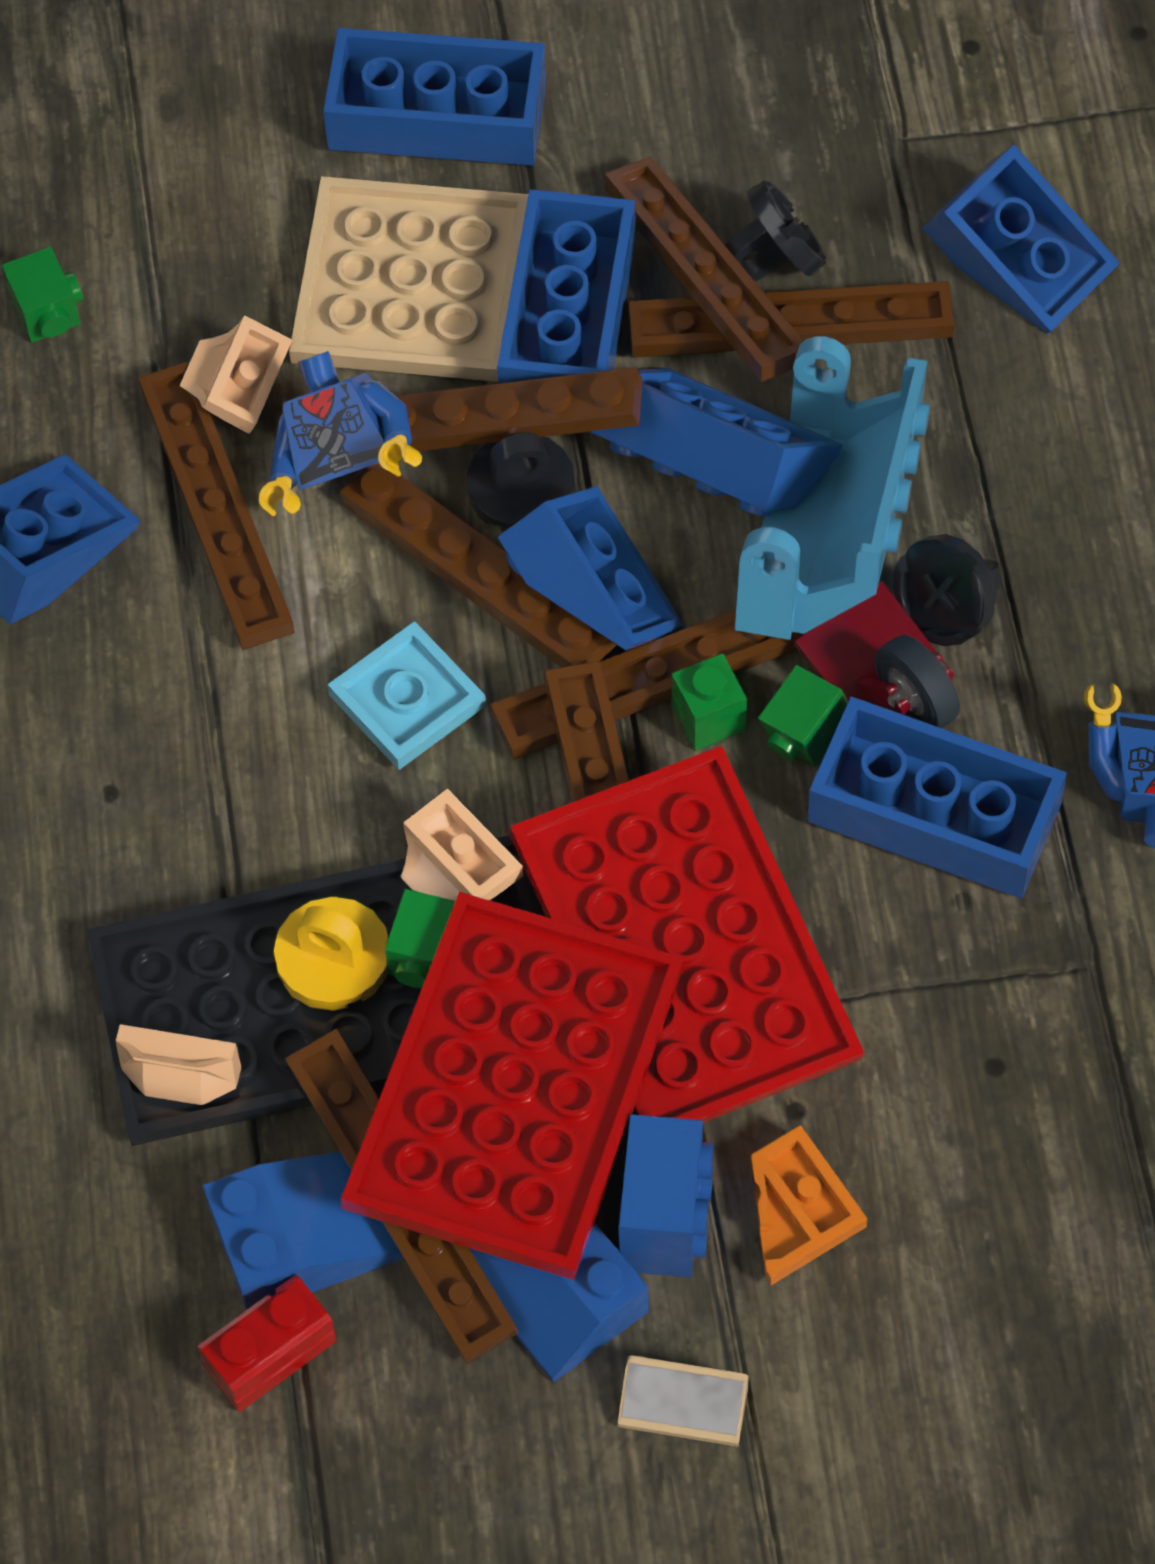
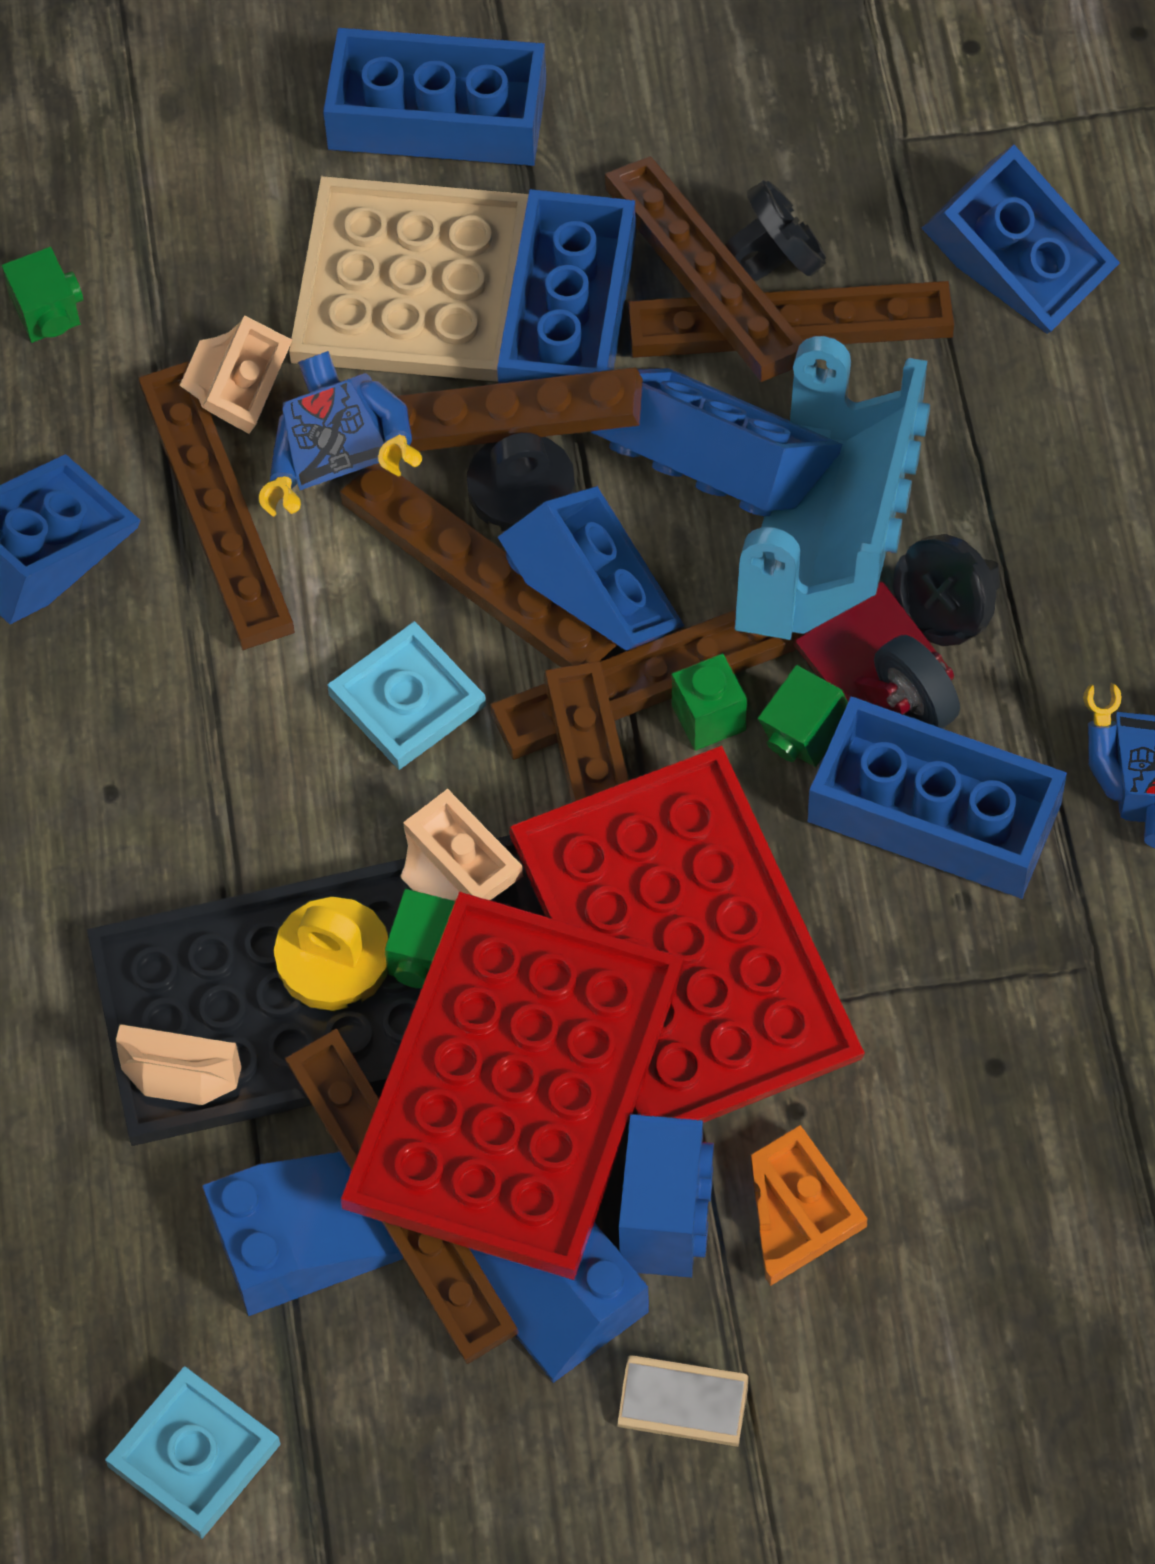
(193, 1452): none -> medium azure plate
(267, 1343): red brick -> none

